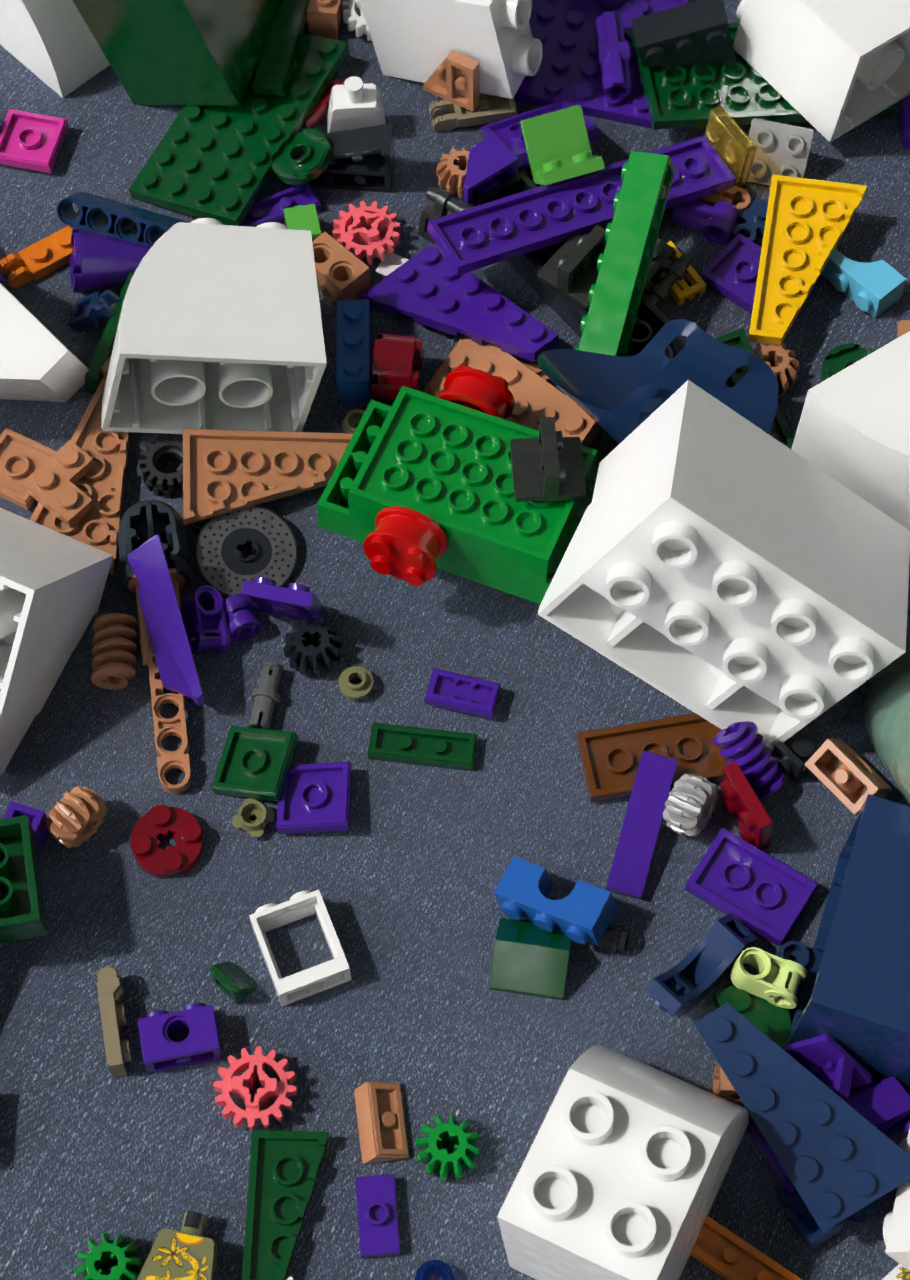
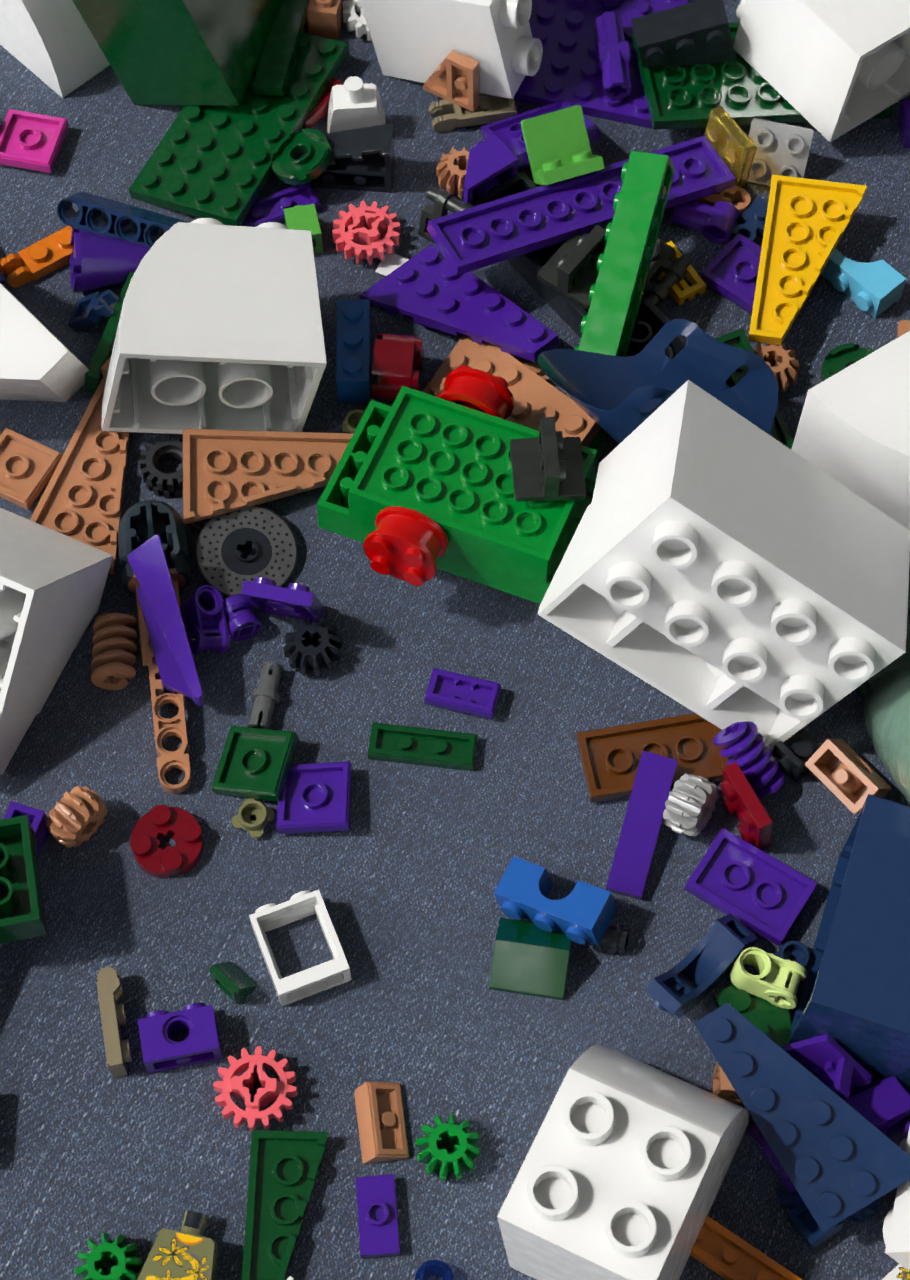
(54, 484): nougat plate -> none
(338, 270): nougat brick -> none
(359, 691): olive plate -> none

